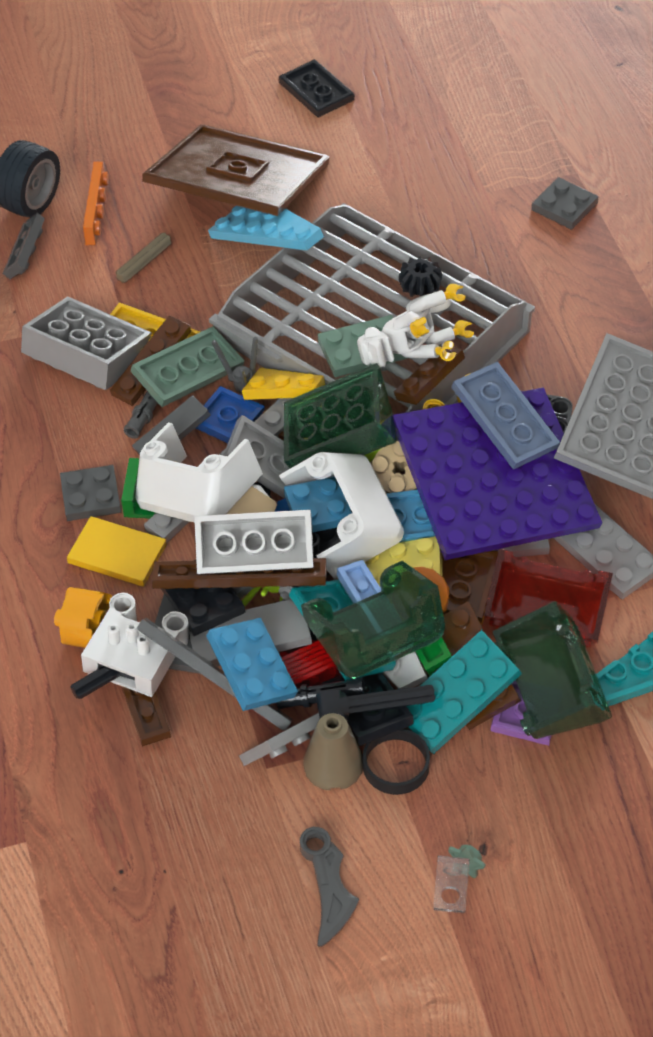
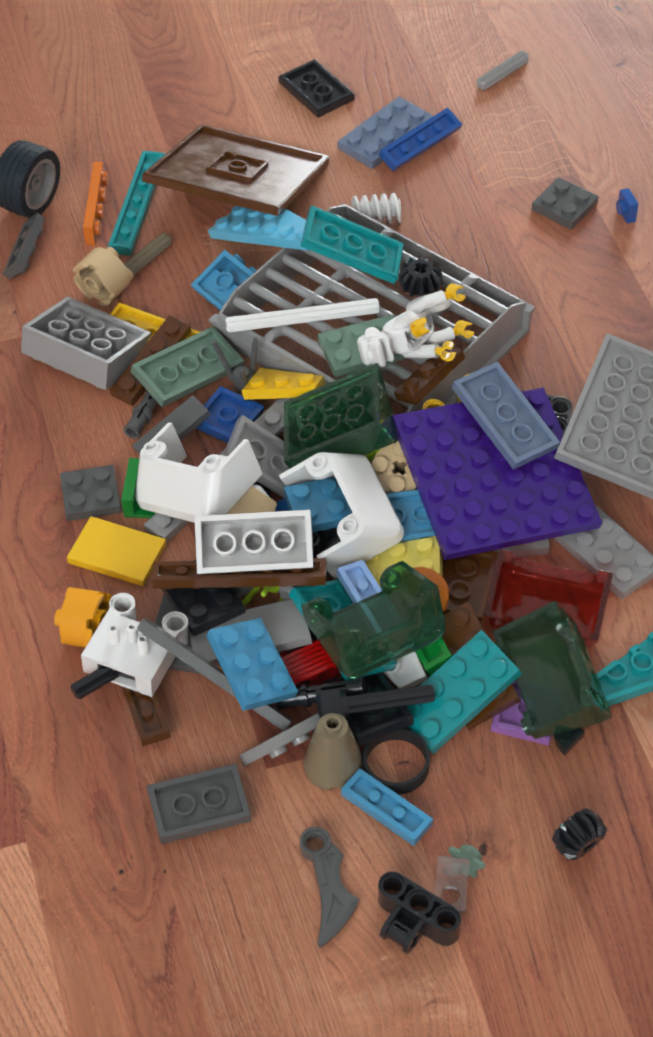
(102, 275): none -> tan brick
(134, 207): none -> teal tile
(198, 803): none -> dark grey plate
(222, 278): none -> dark azure plate
(302, 315): none -> white axle
(352, 244): none -> teal tile
(379, 208): none -> white piece
(381, 130): none -> sand blue plate
(387, 807): none -> dark azure plate
(407, 925): none -> black piece
(420, 139): none -> blue plate
(502, 70): none -> light grey axle
(567, 740): none -> black tile
(579, 834): none -> black gear
(627, 205): none -> blue plate

